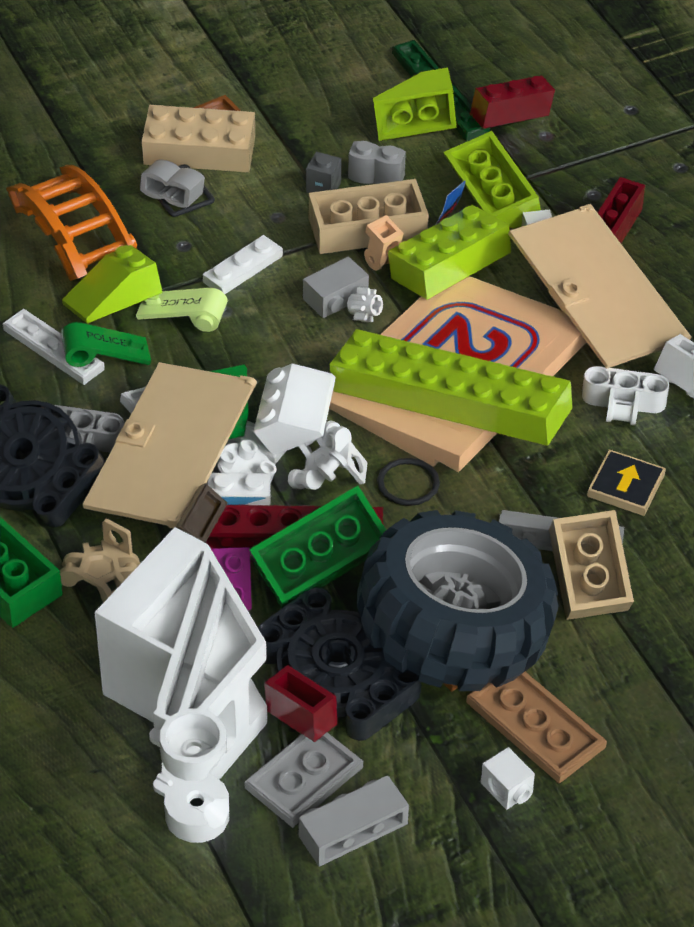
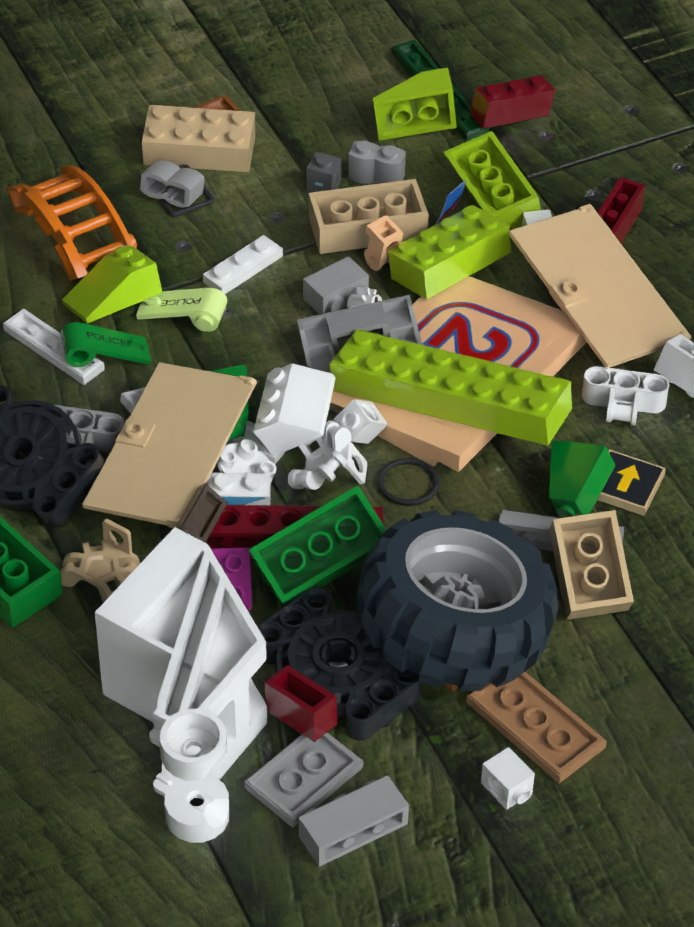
(328, 332): none -> light grey bracket
(361, 420): none -> white brick
(577, 476): none -> green slope

